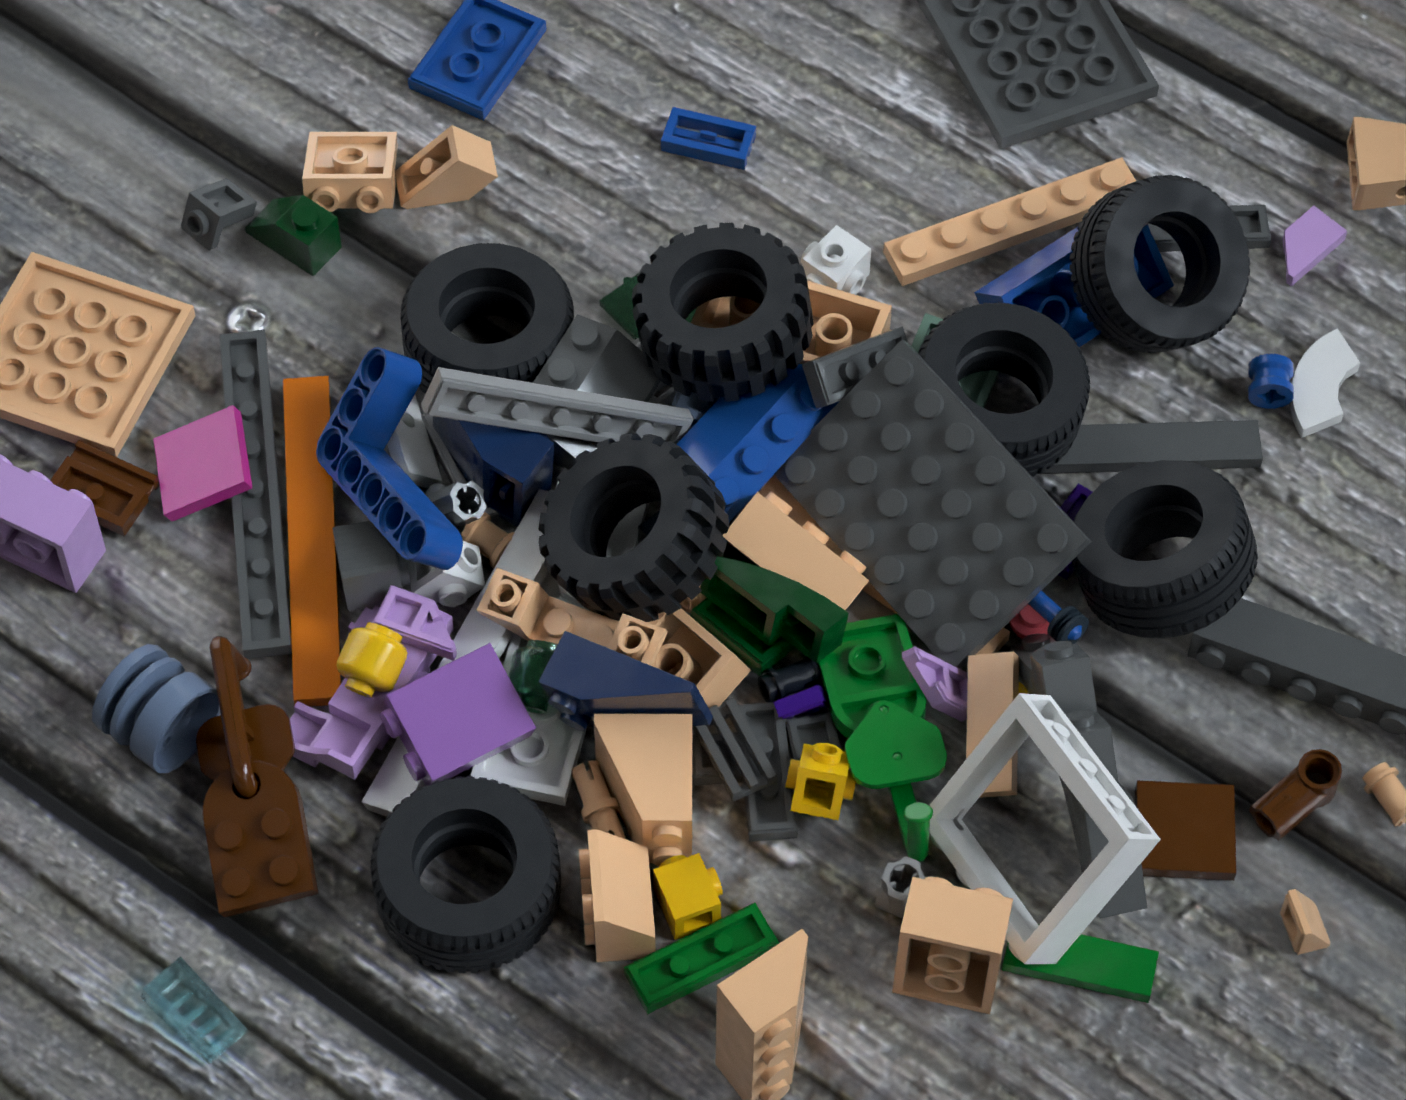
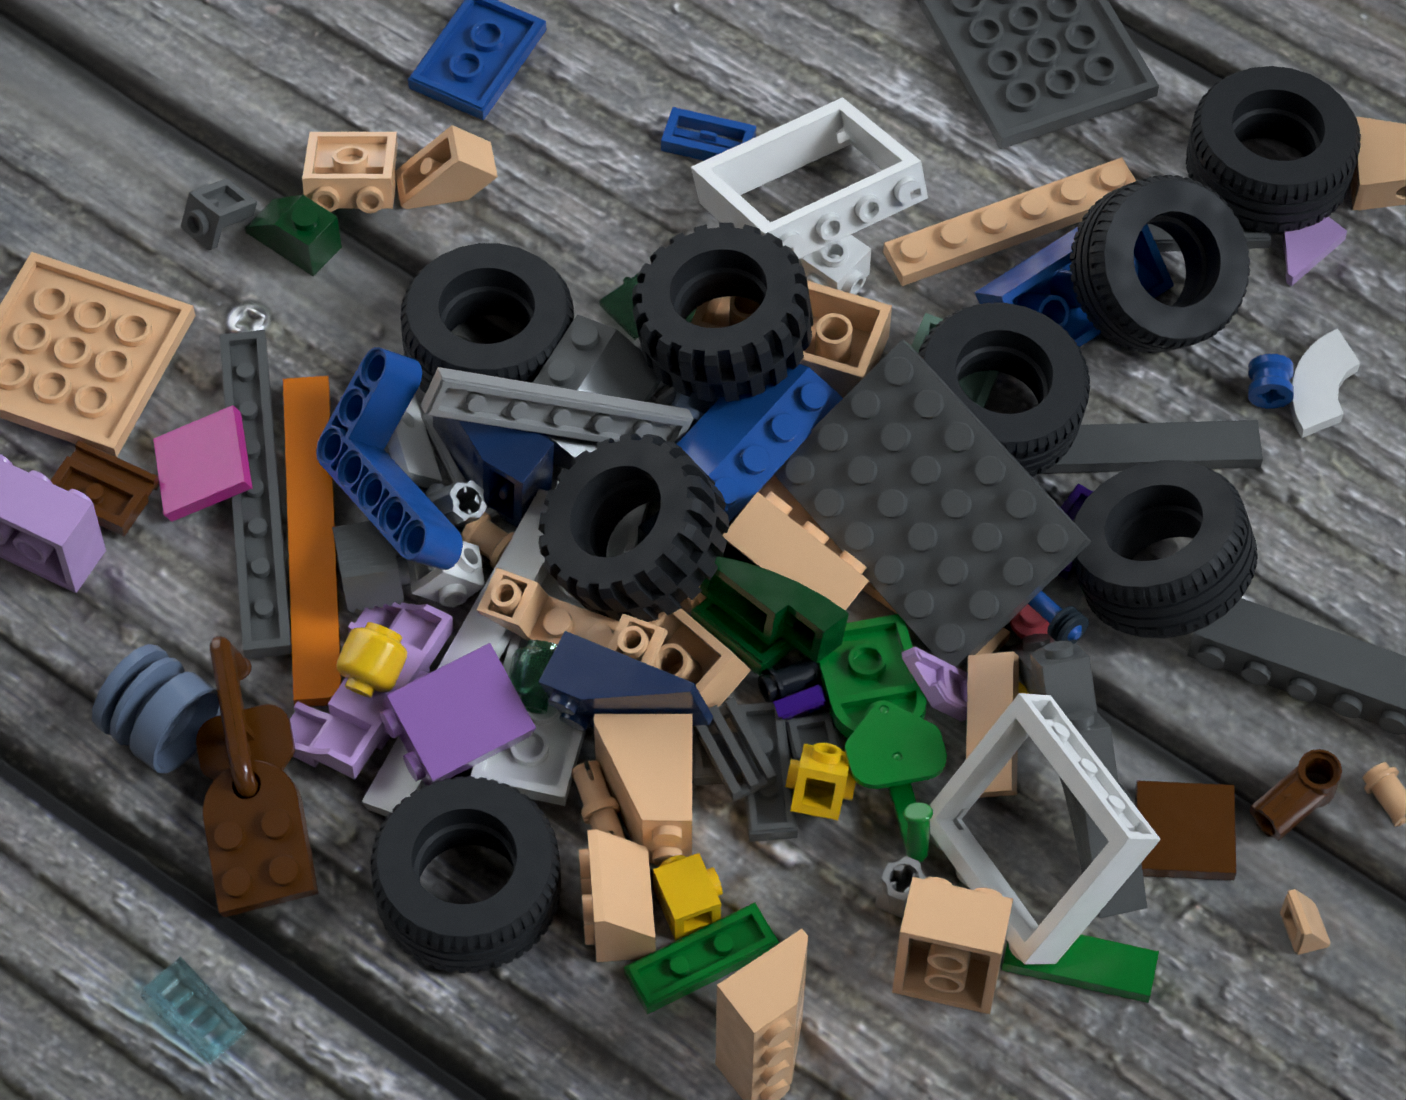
(416, 621): lavender tile -> none
(796, 144): none -> white window
(839, 372): dark grey tile -> none
(1281, 107): none -> black tyre

